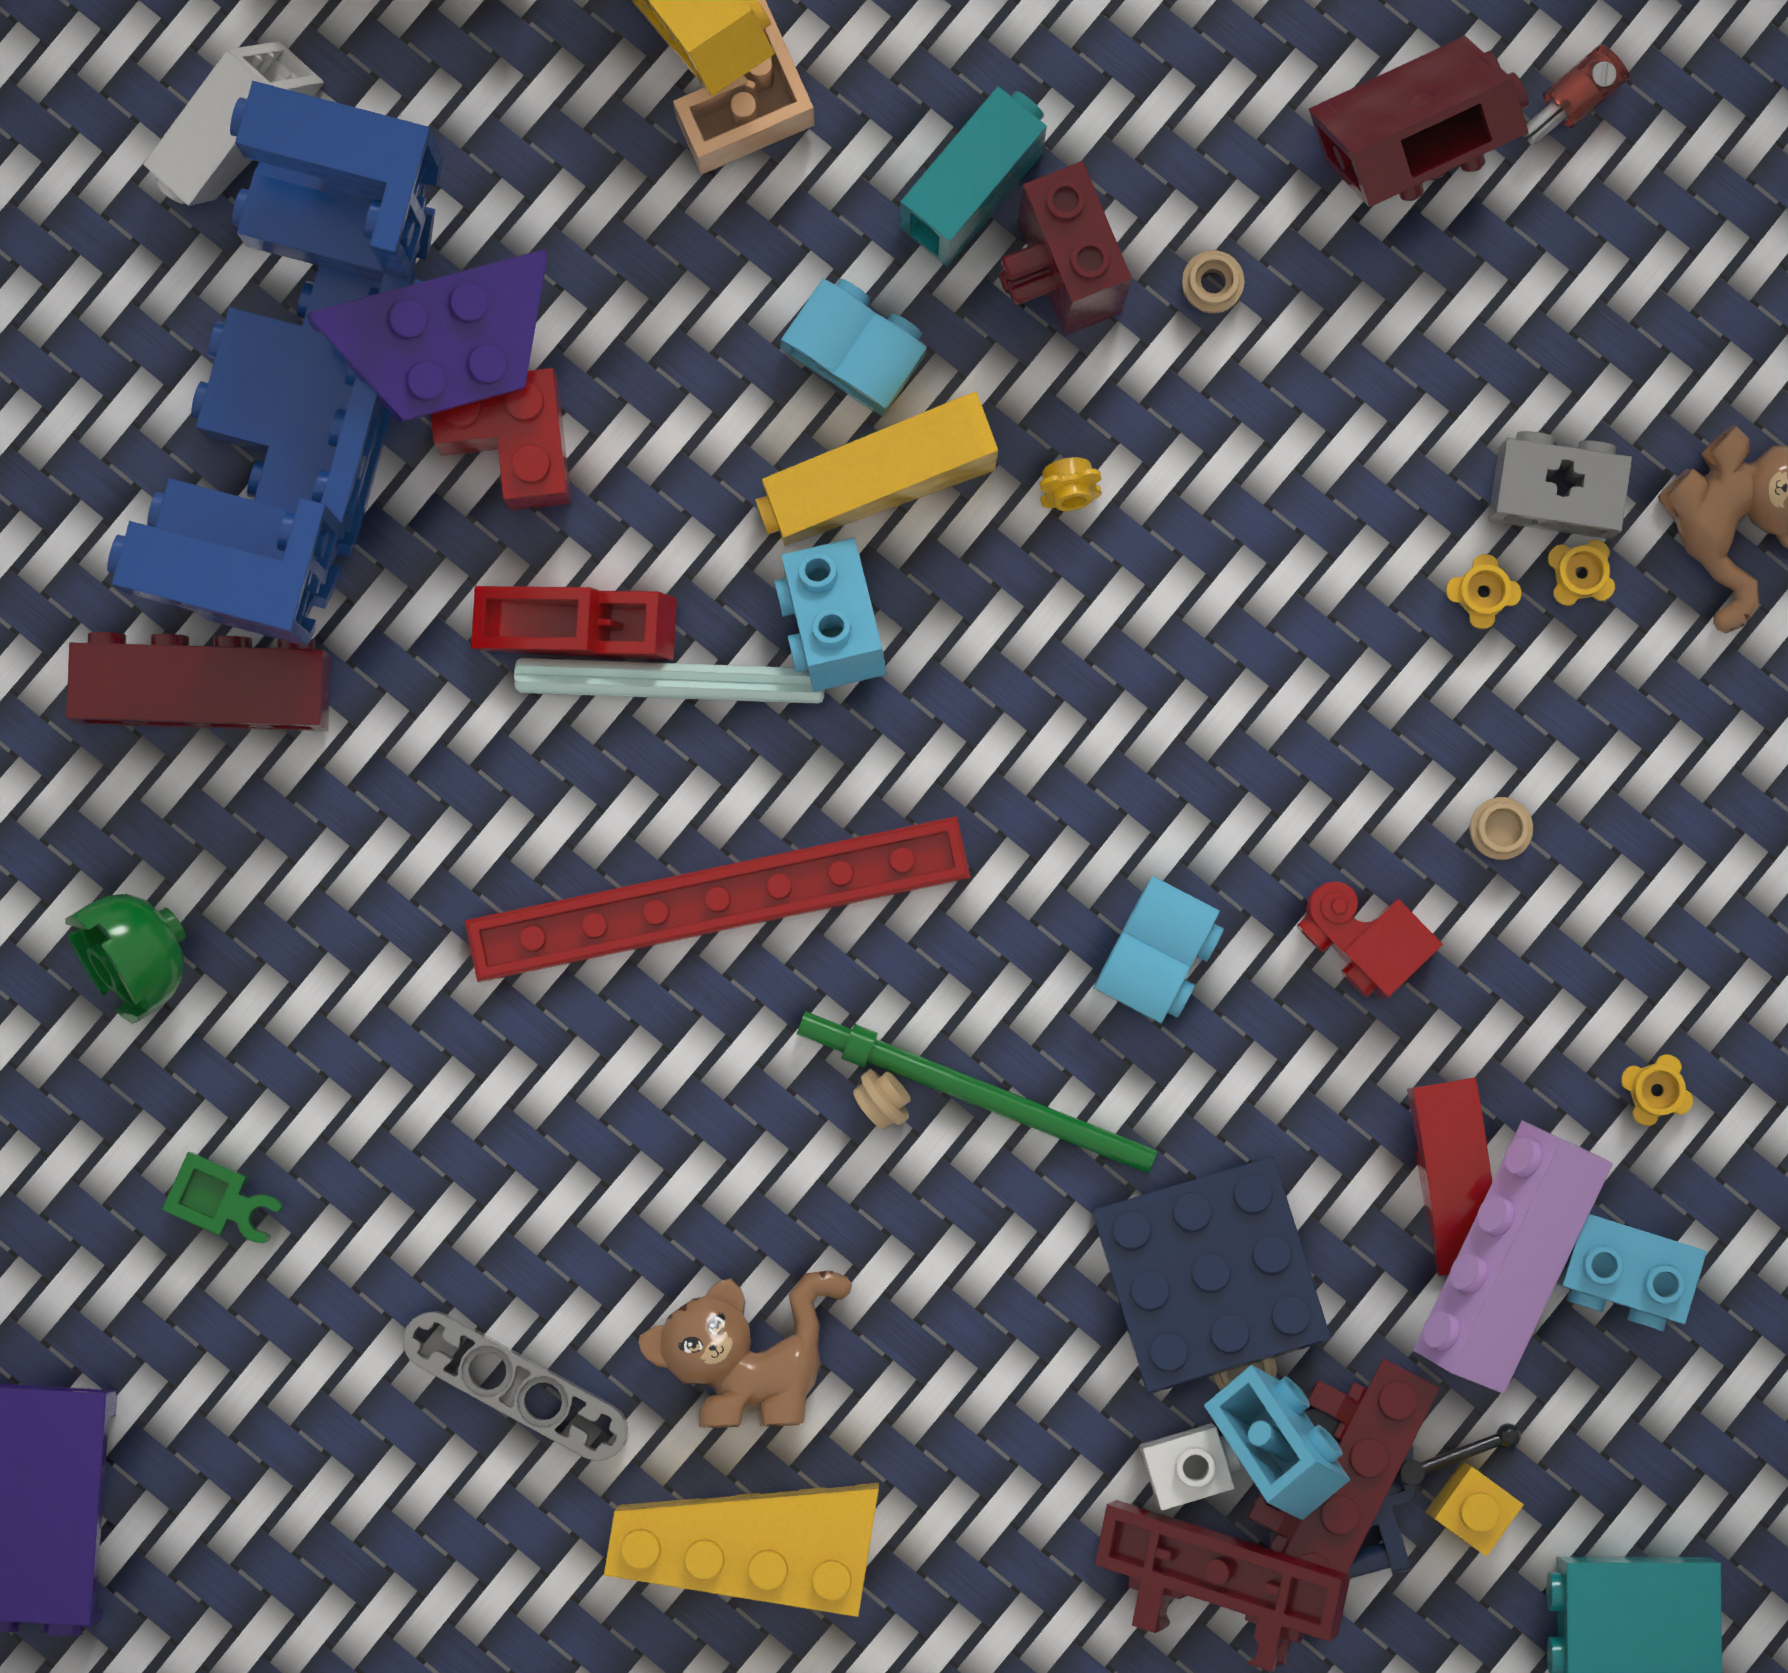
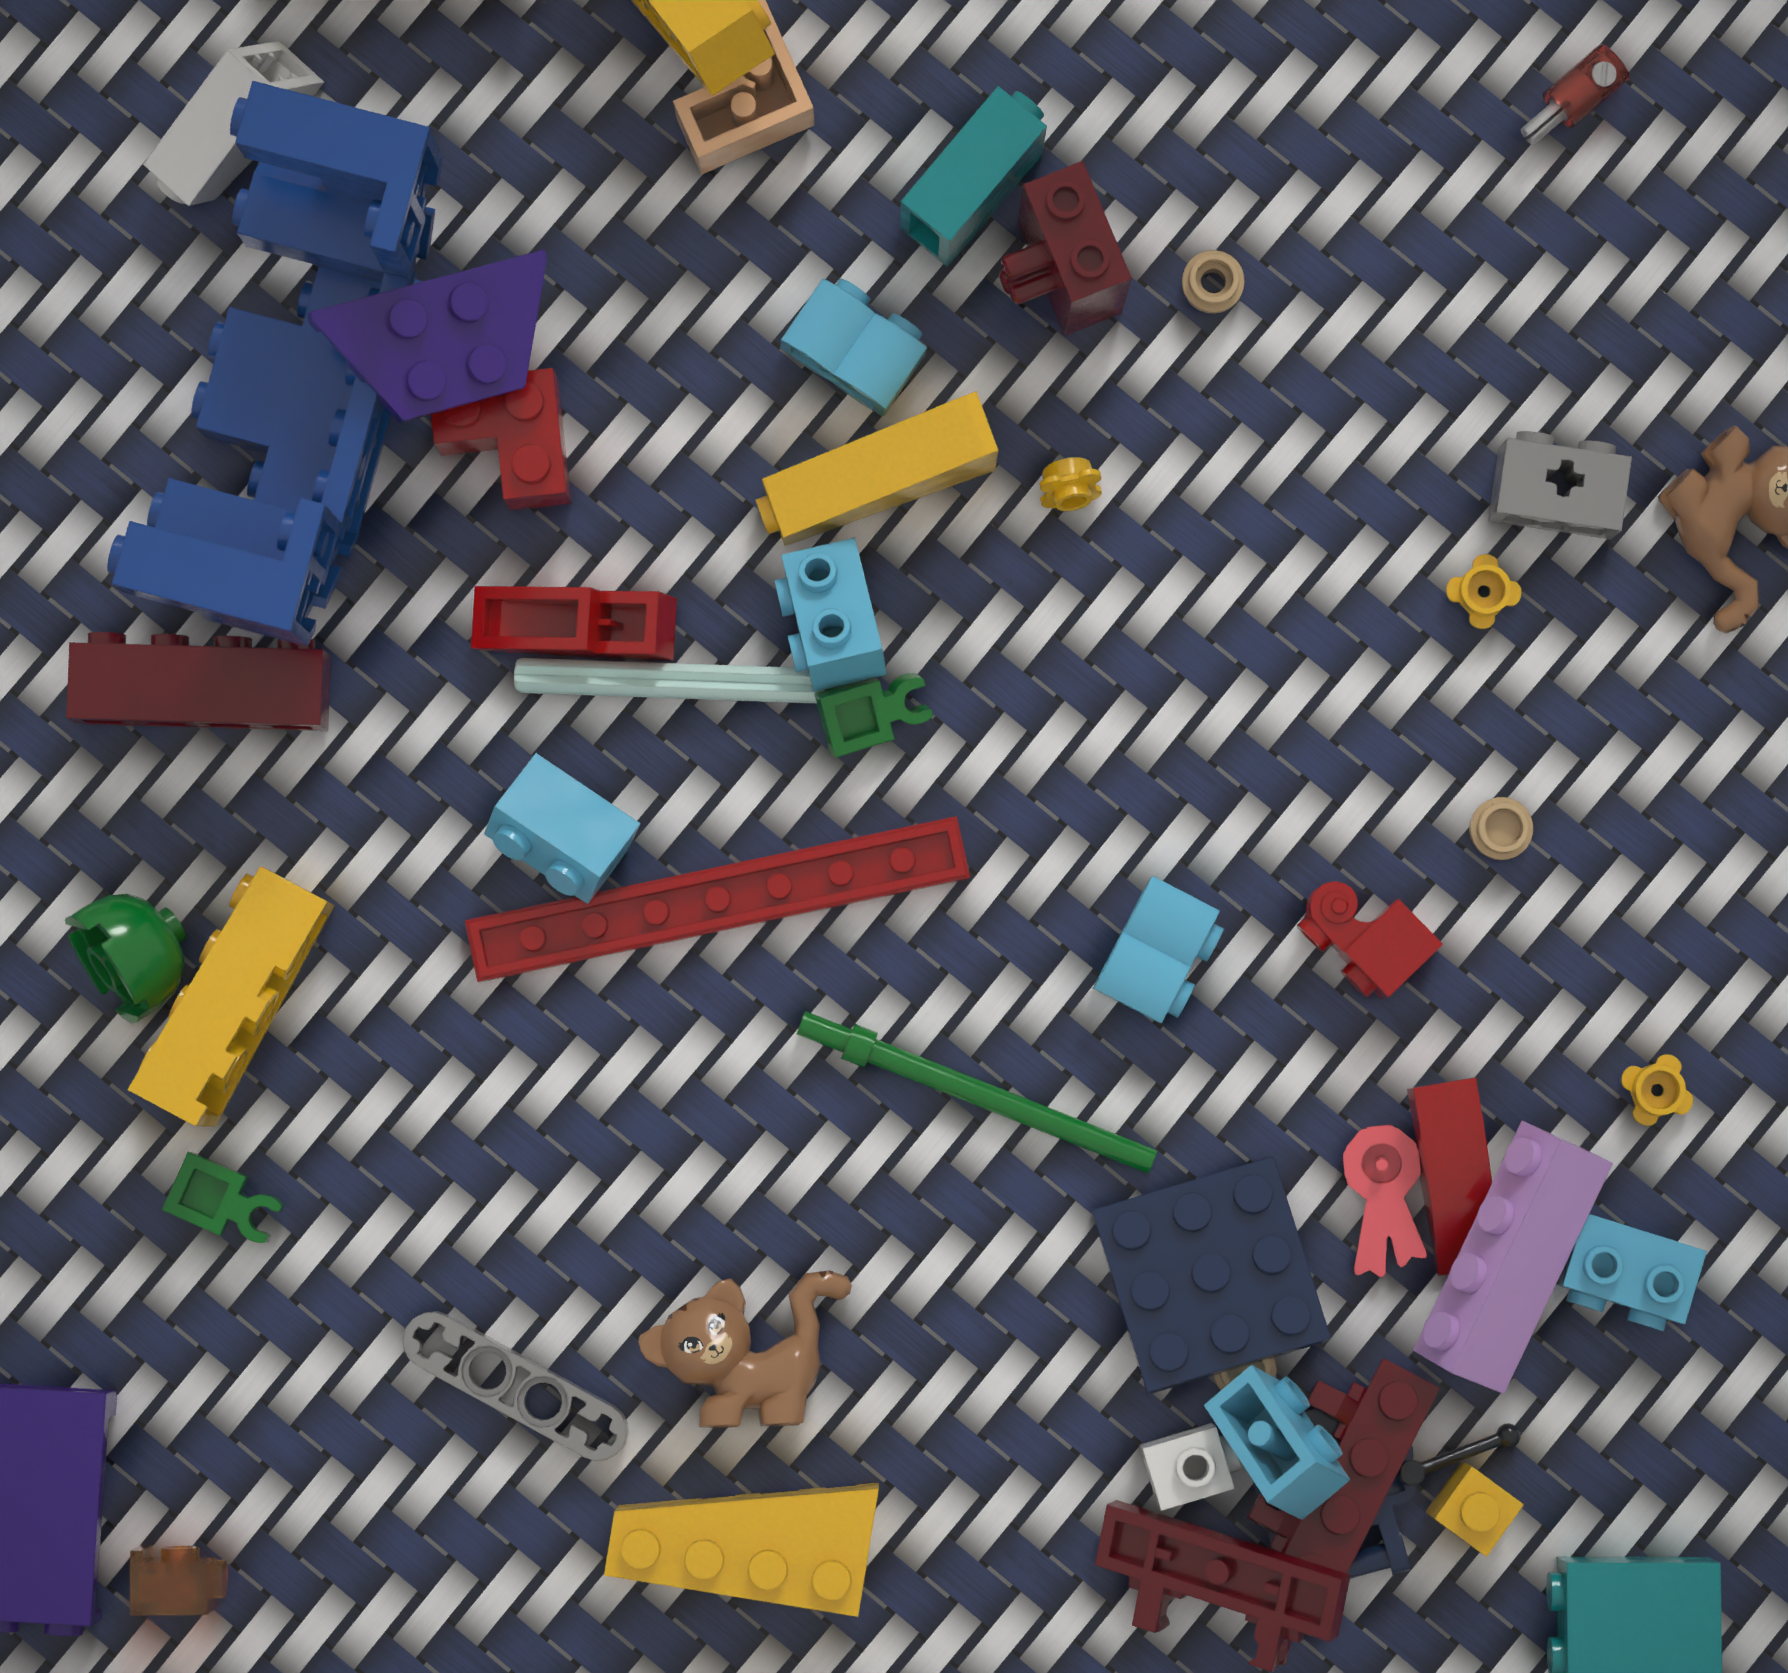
(175, 1582): none -> clear orange brick
(231, 998): none -> yellow wedge
(561, 829): none -> medium azure brick
(861, 713): none -> green plate
(882, 1099): tan plate -> none
(1382, 1168): none -> coral piece
(1421, 121): dark red piece -> none
(1595, 561): yellow plate -> none

